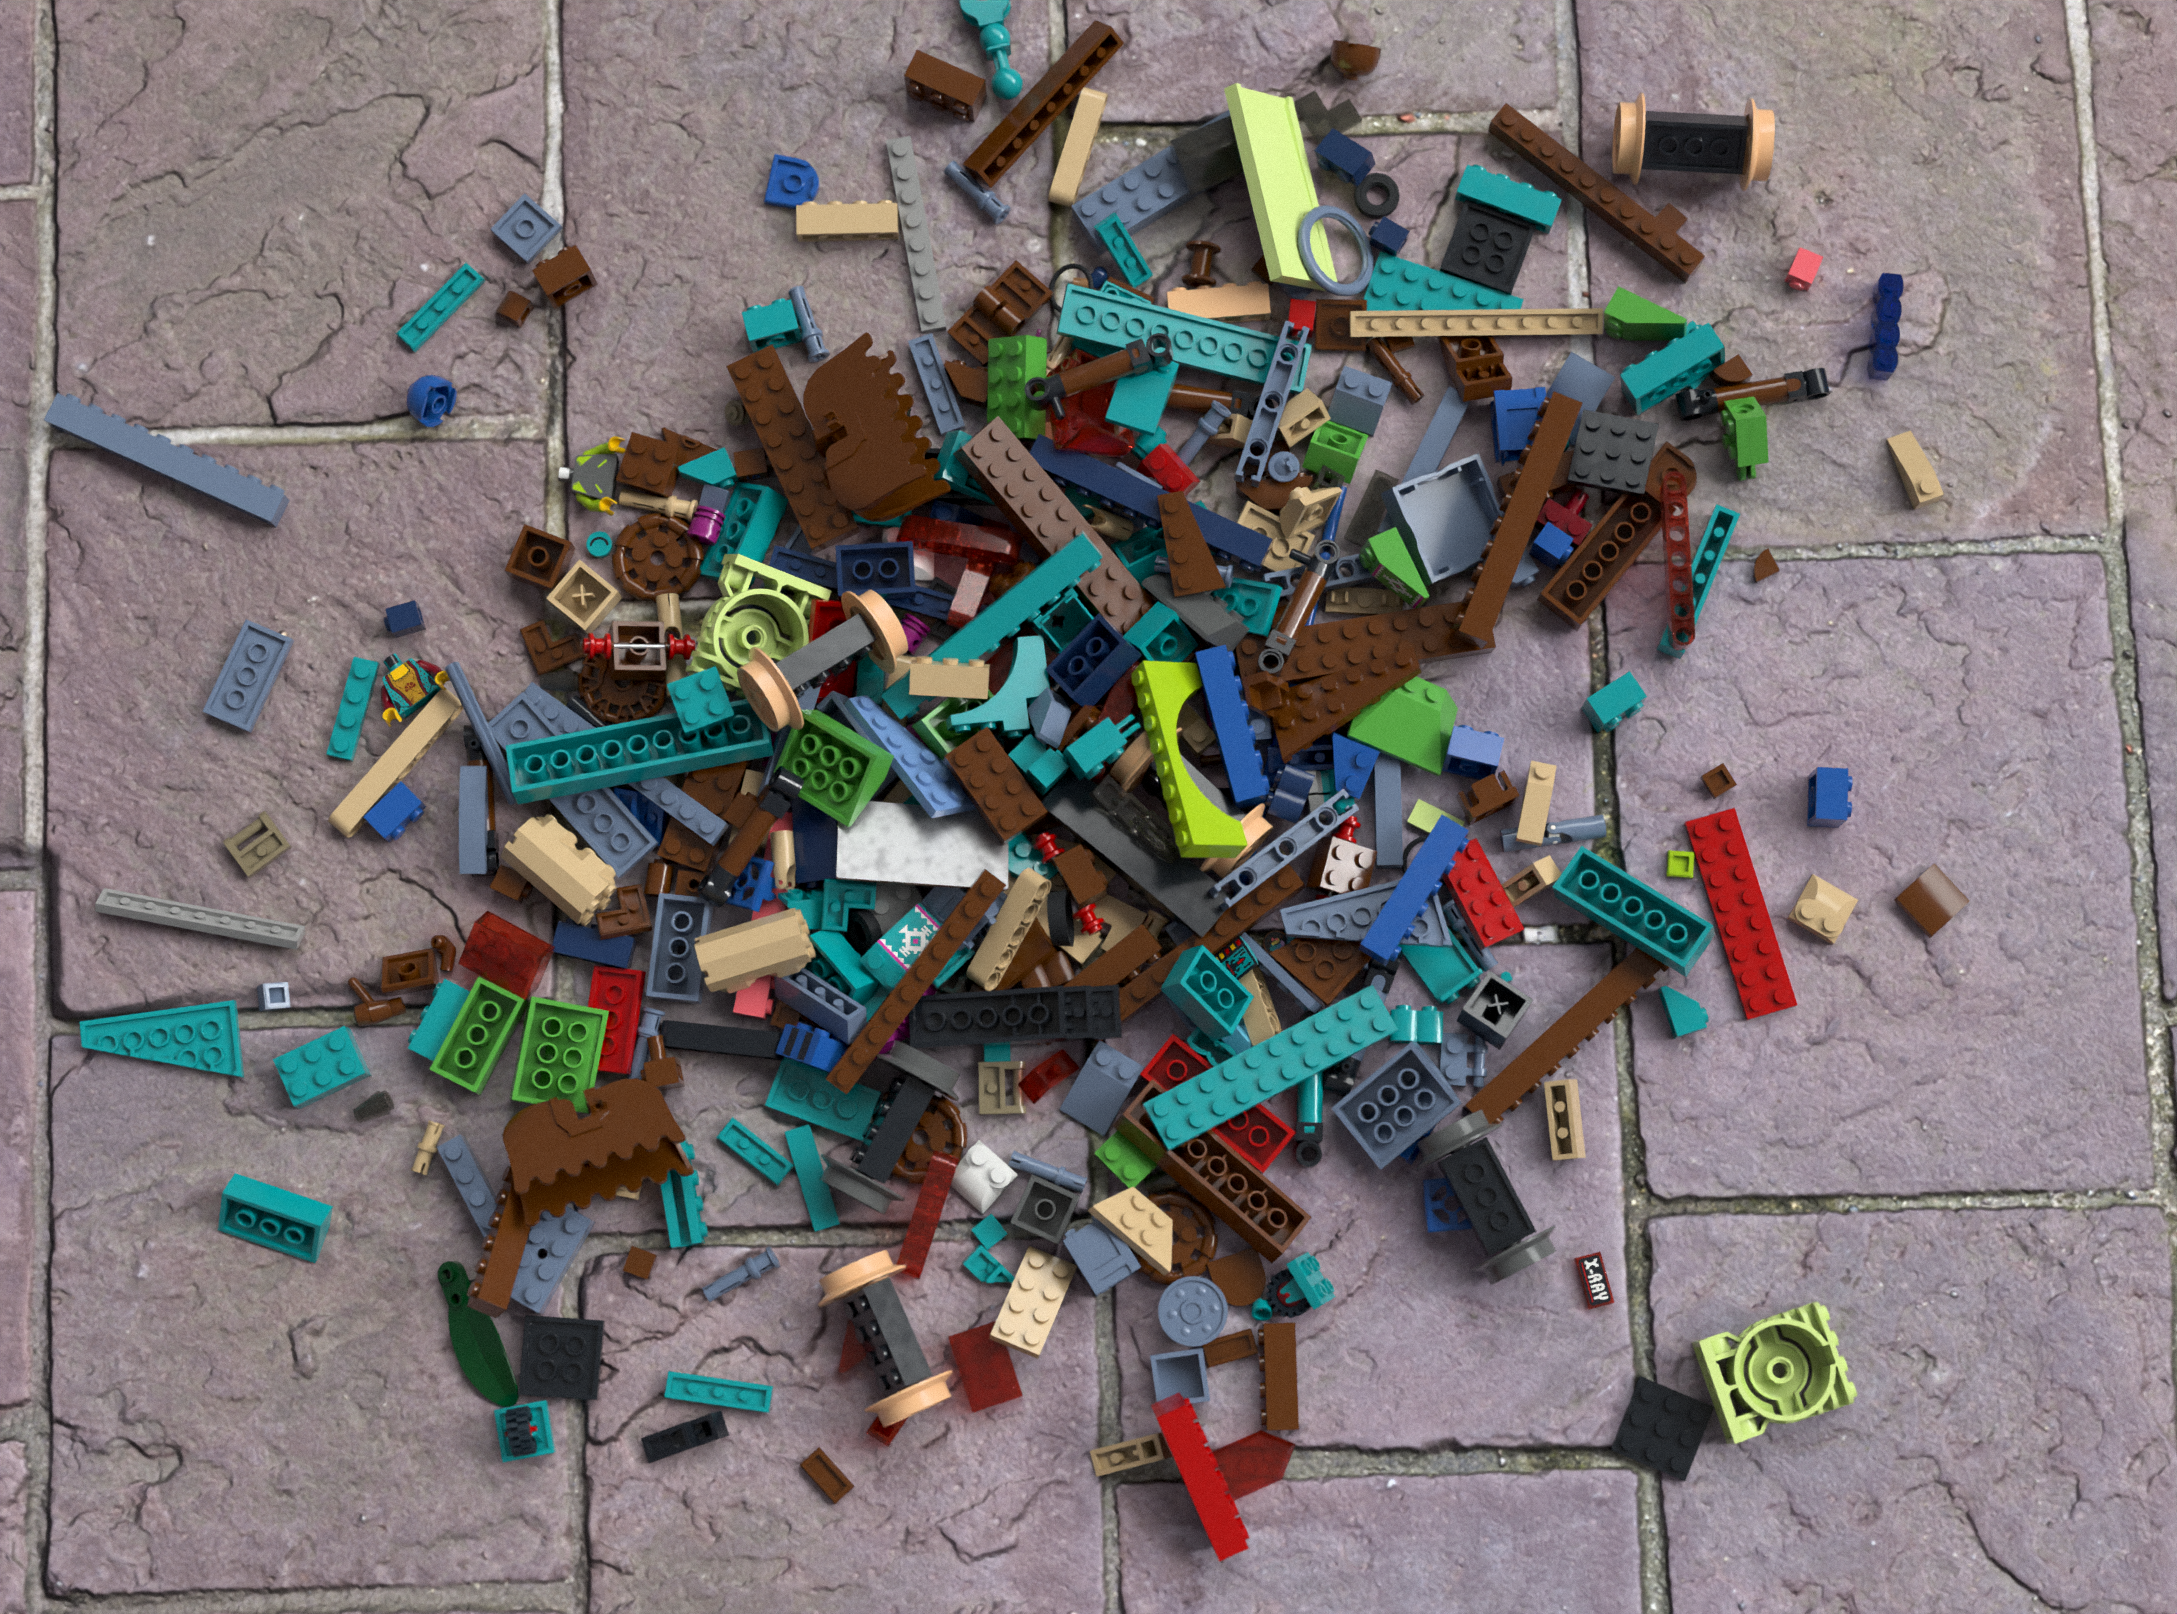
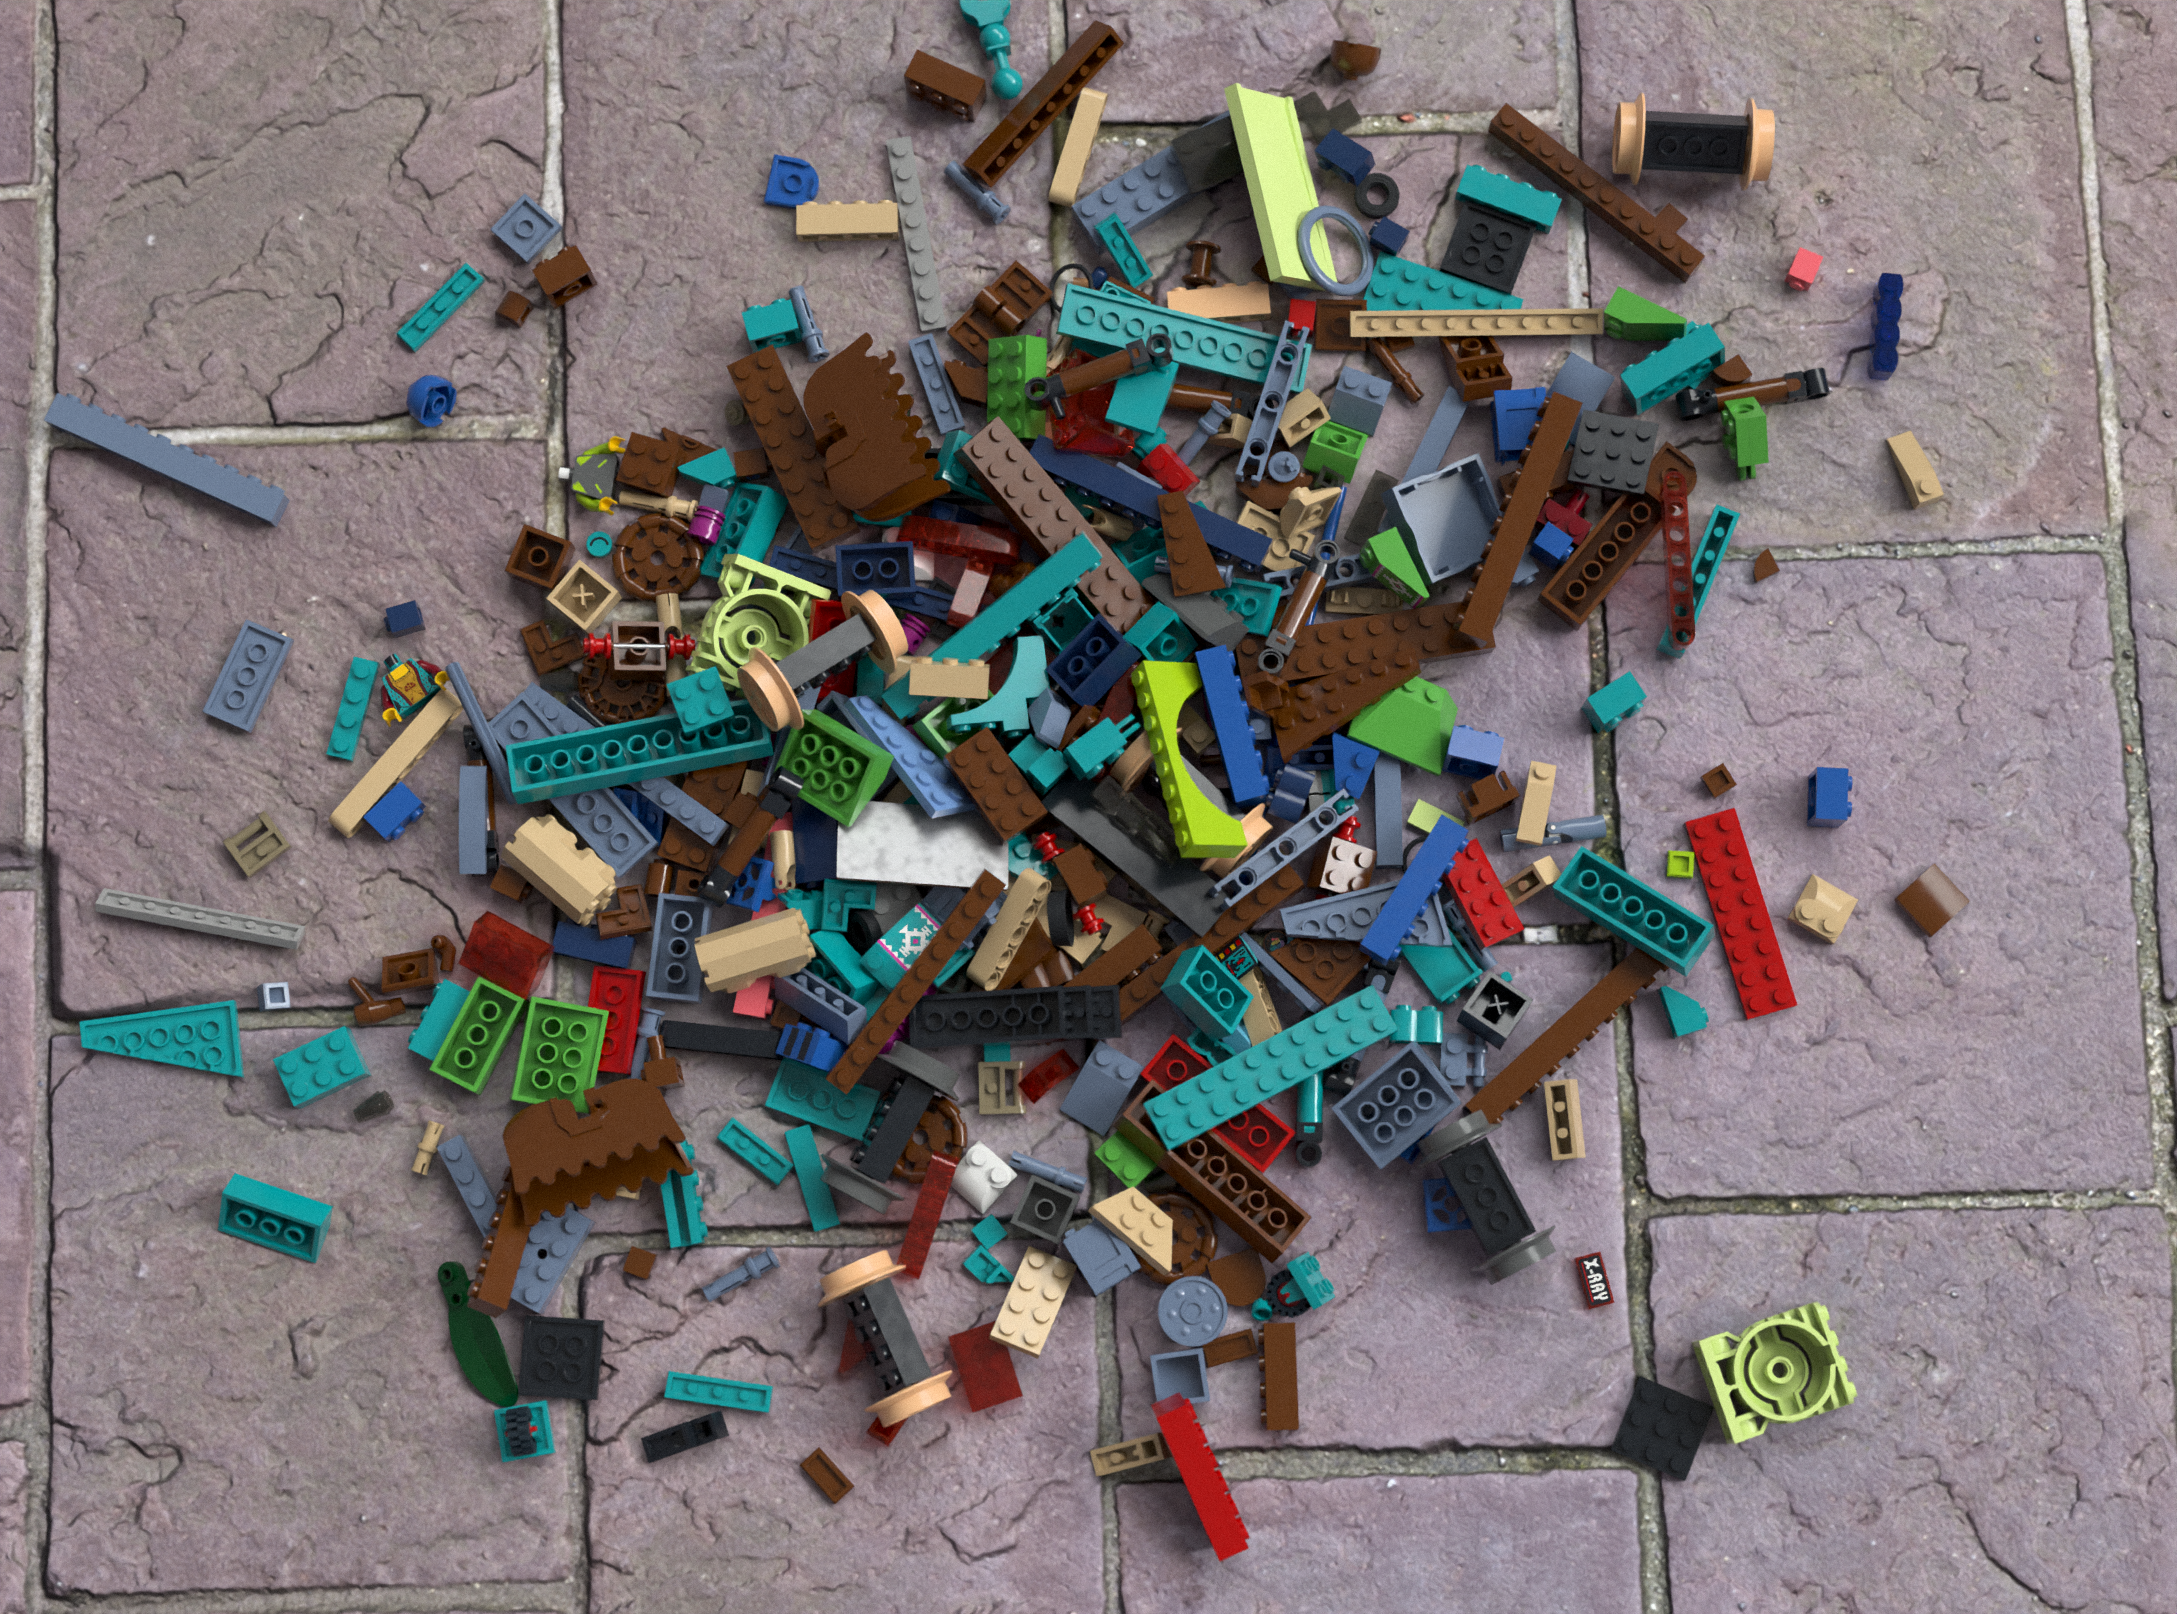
(1253, 1462): clear red tile -> none

